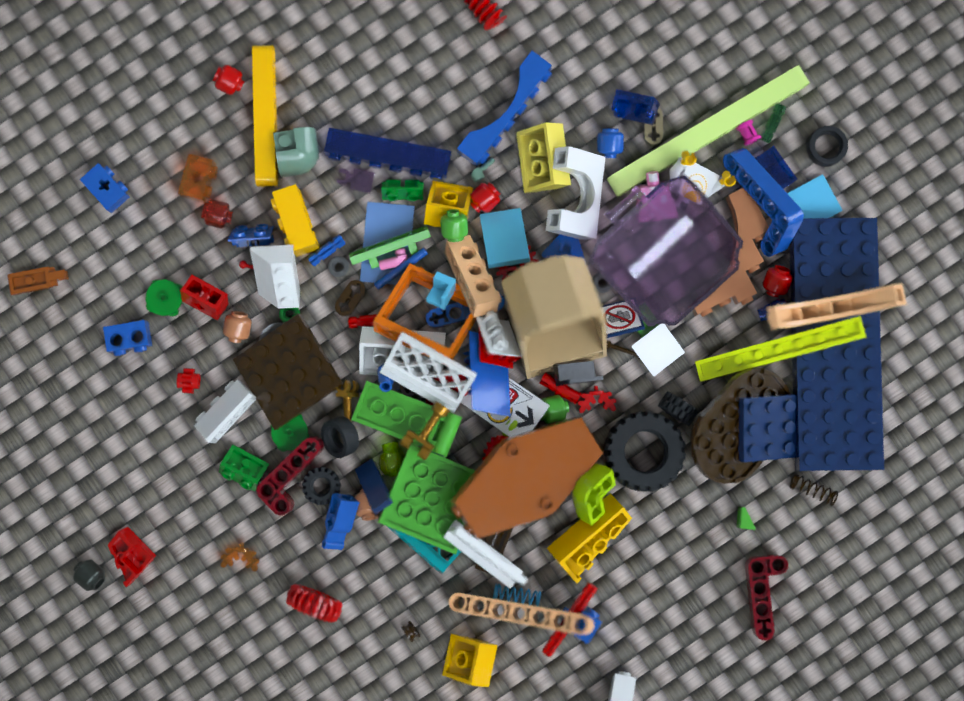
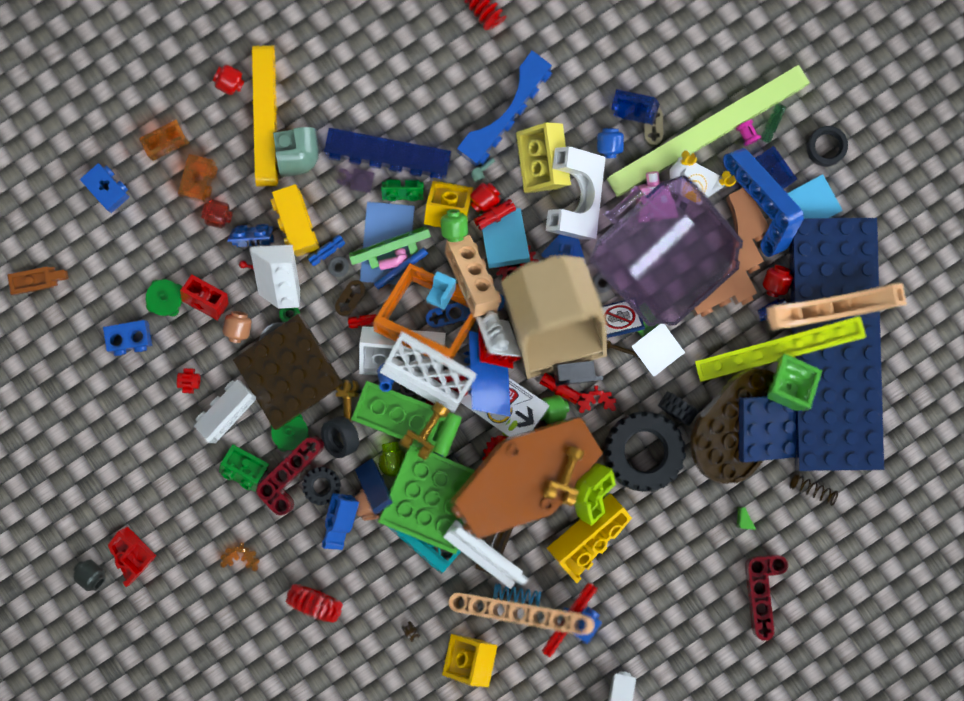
(164, 140): none -> clear orange brick
(495, 214): none -> red pin
(551, 489): none -> pearl gold bar
(794, 383): none -> bright green brick

